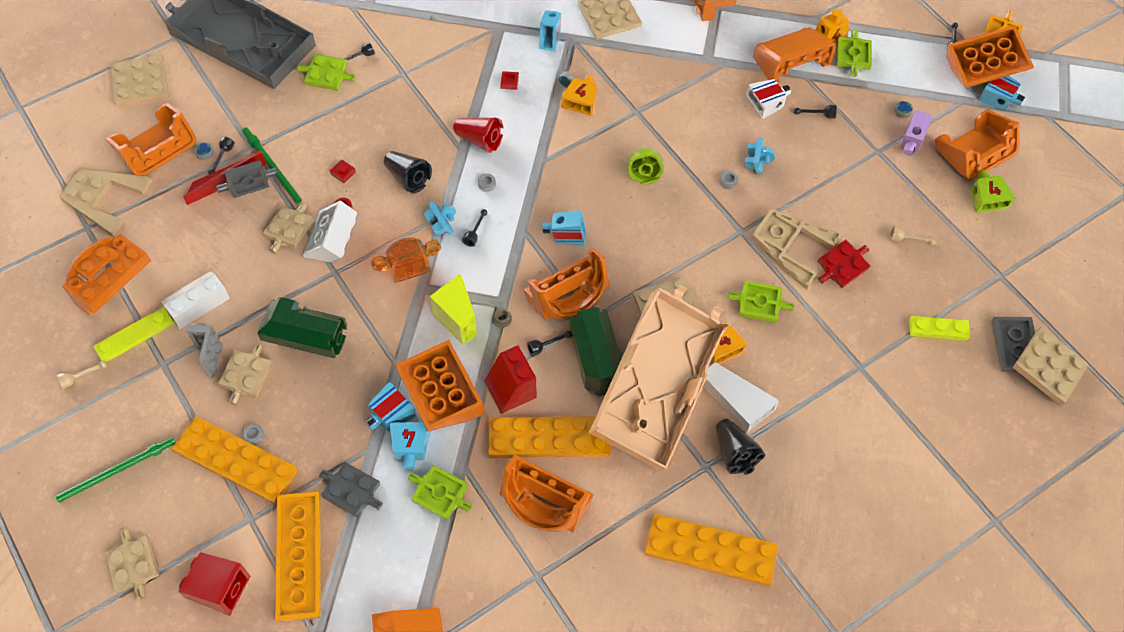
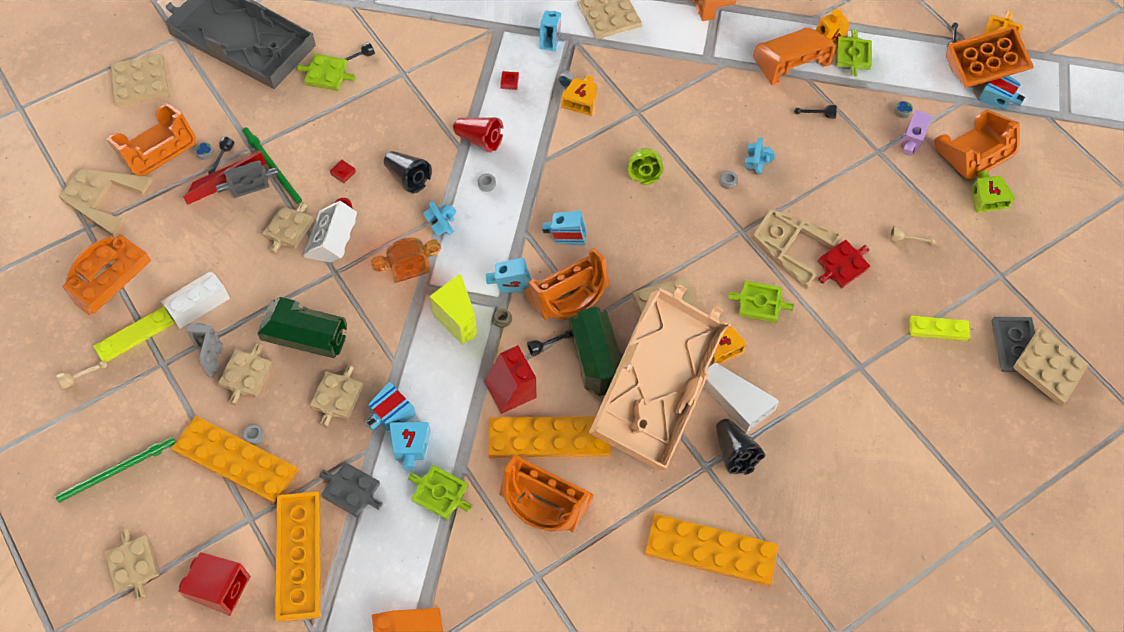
(336, 395): none -> tan plate
(440, 387): orange slope -> none
(470, 237): black hinge -> none
(510, 275): none -> medium azure torso
(767, 96): white torso -> none

